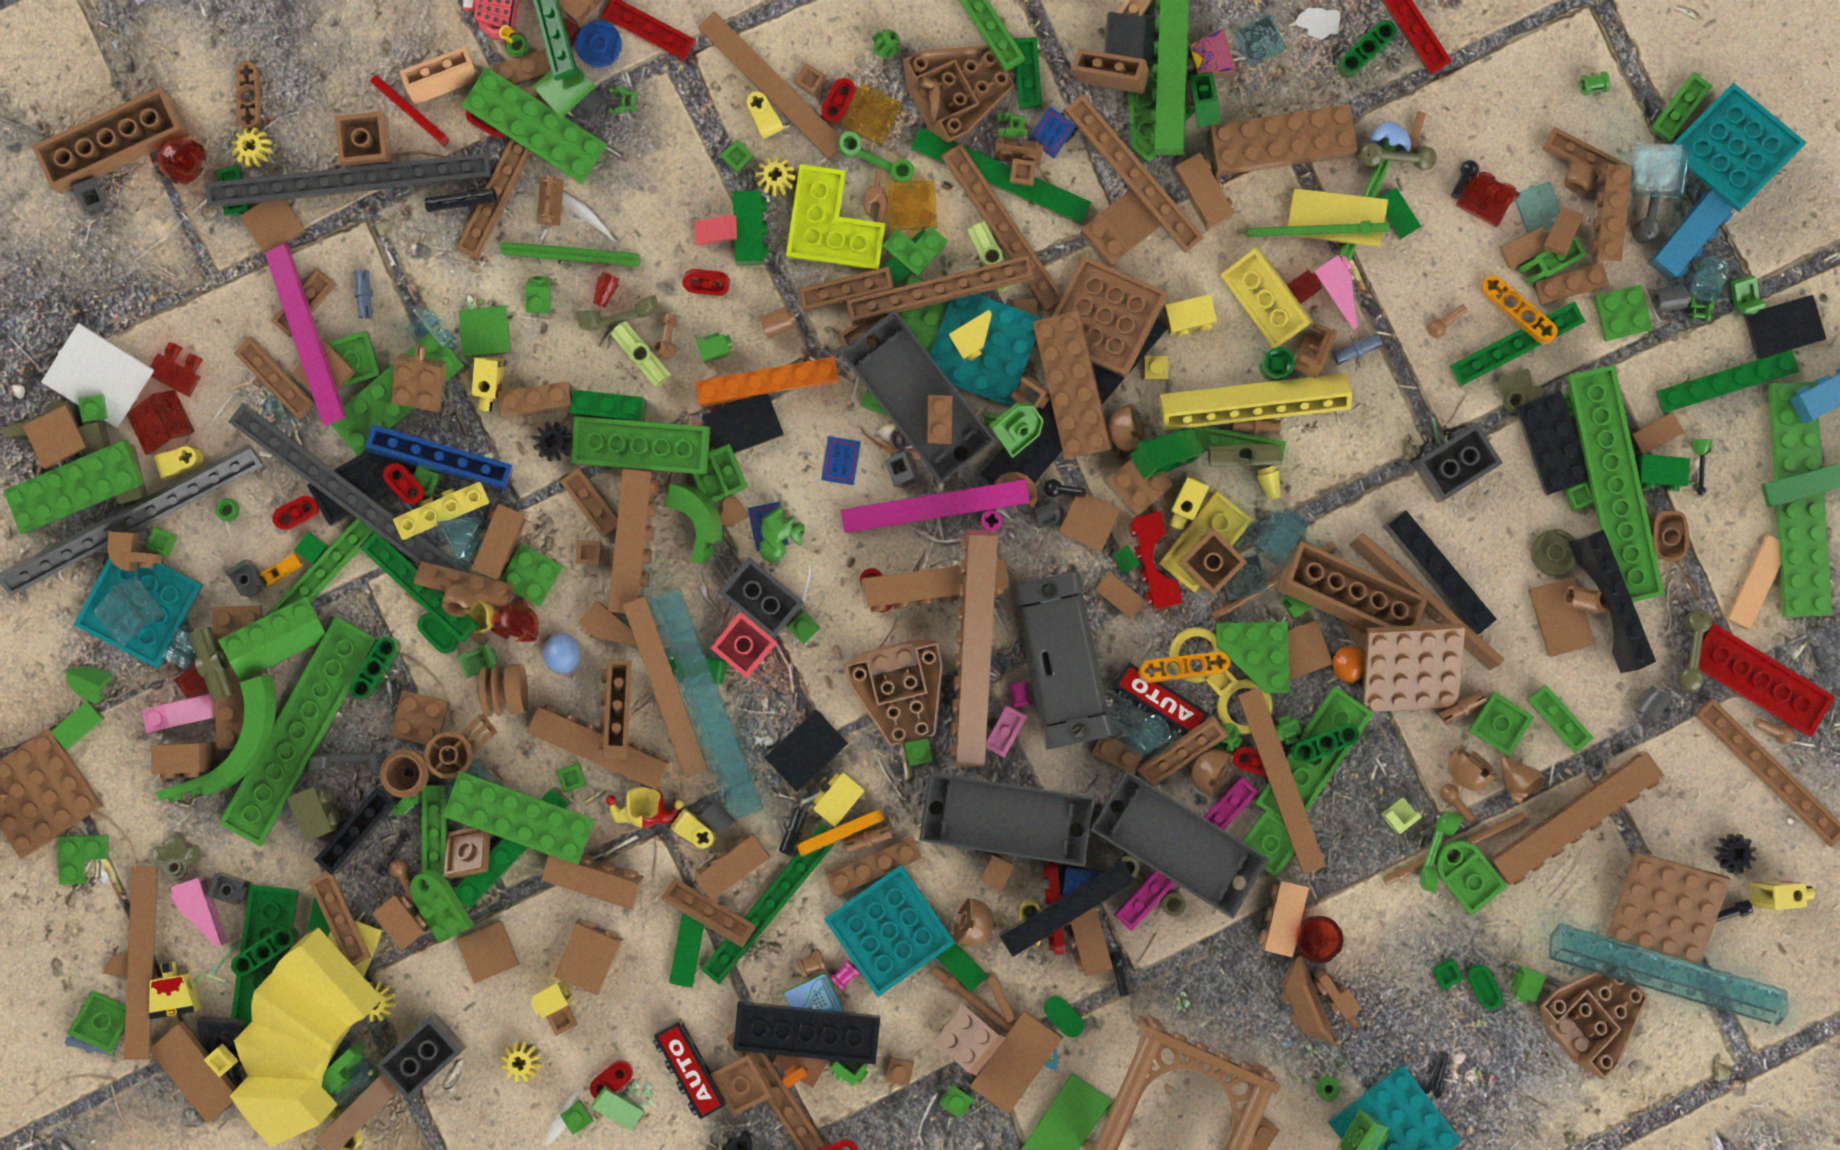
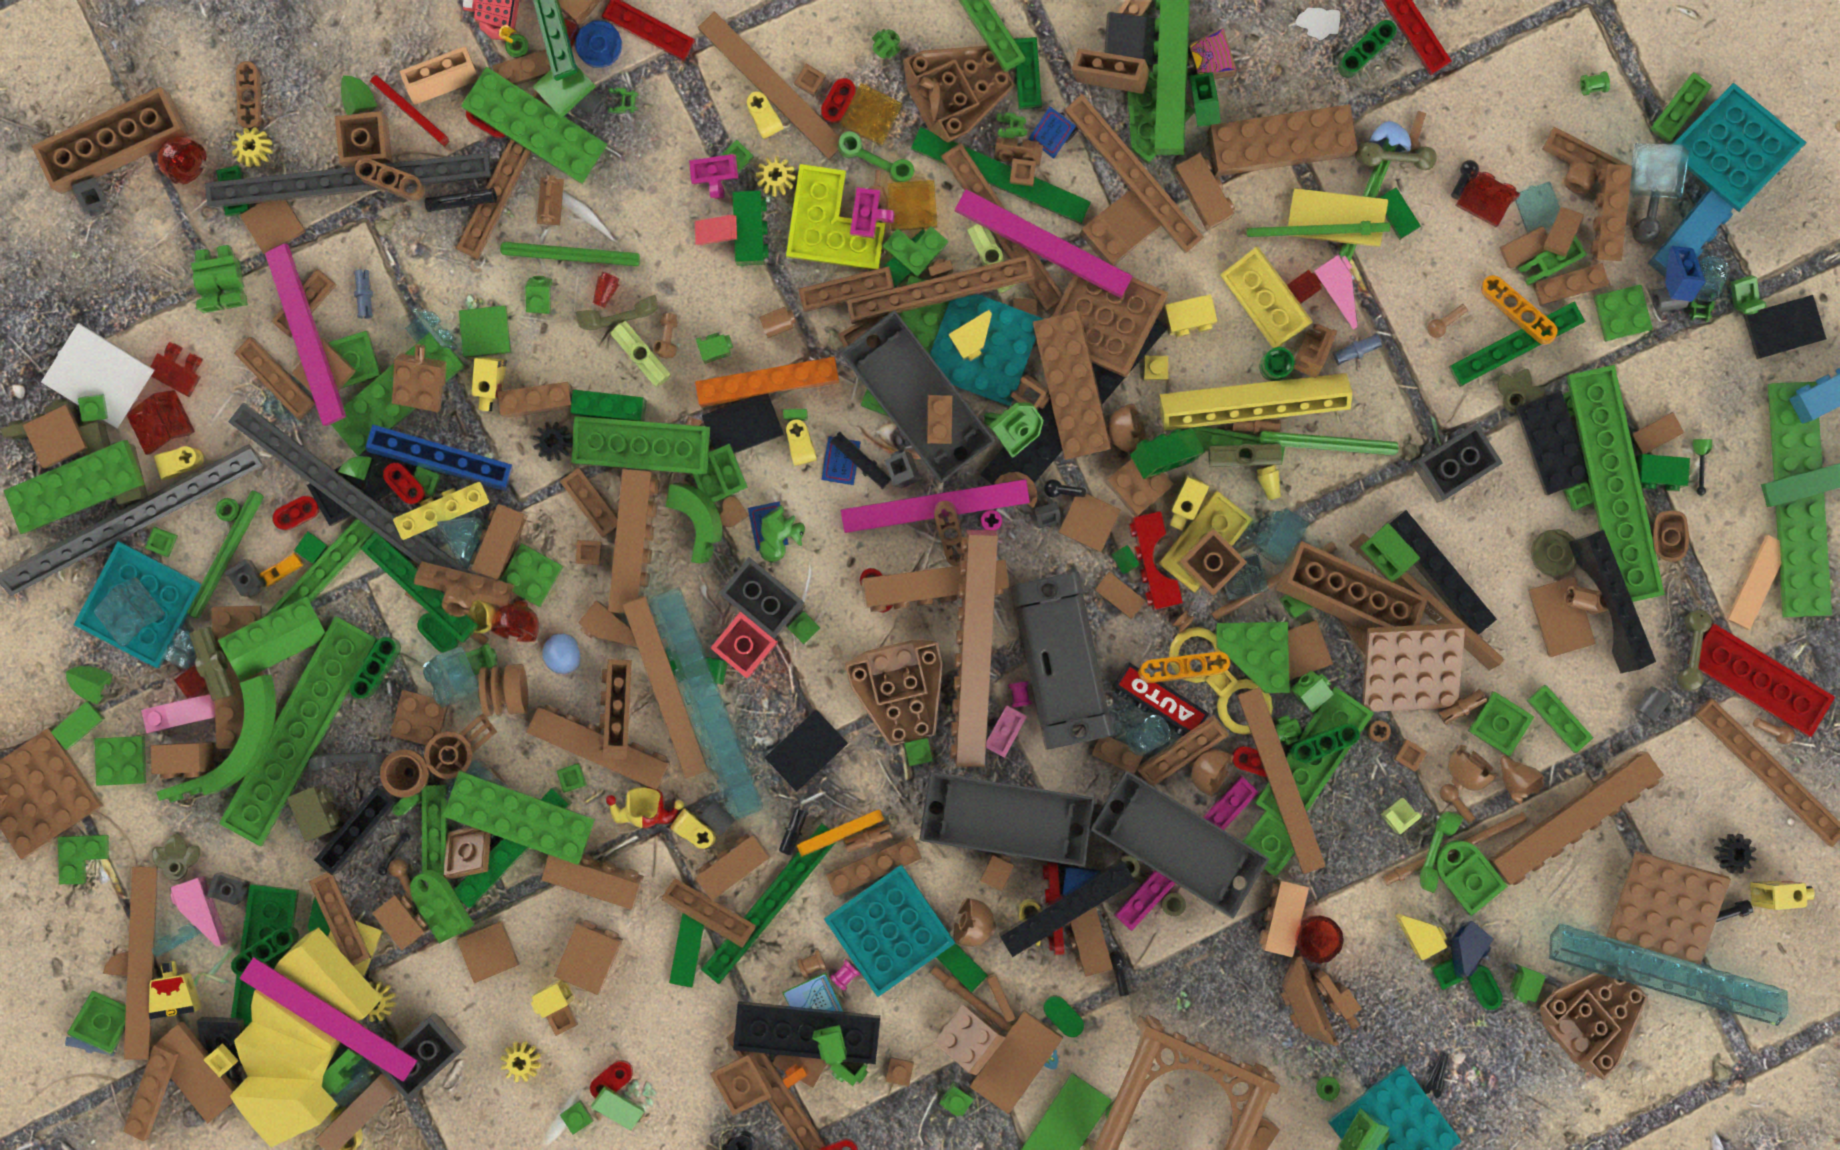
(120, 760): none -> bright green plate
(124, 552): medium nougat brick -> none
(151, 1092): none -> medium nougat plate
(167, 943): none -> clear light blue plate
(216, 273): none -> bright green hips
(225, 553): none -> bright green axle
(328, 1019): none -> dark pink tile
(356, 96): none -> bright green brick
(356, 467): none -> bright green brick
(381, 171): none -> medium nougat beam
(450, 677): none -> clear light blue brick
(690, 1069): brick -> none
(706, 282): red plate -> none
(713, 171): none -> dark pink plate
(795, 414): none -> bright green tile
(800, 447): none -> light yellow piece
(831, 1045): none -> bright green window
(838, 799): light yellow brick -> none
(861, 460): none -> black pin
(867, 213): none -> dark pink plate
(940, 268): none -> medium nougat plate
(952, 524): none -> medium nougat beam
(1043, 243): none -> dark pink tile
(1183, 621): none -> medium nougat bush
(1232, 741): bright green gear -> none
(1260, 40): clear light blue piece -> none
(1312, 690): none -> bright green brick
(1329, 443): none -> bright green axle
(1349, 664): orange hair -> none
(1378, 738): none -> medium nougat bush
(1390, 552): none -> bright green brick
(1410, 755): none -> medium nougat plate
(1422, 936): none -> light yellow slope
(1468, 947): none -> dark blue slope
(1683, 274): none -> blue slope
(1727, 381): green plate -> none

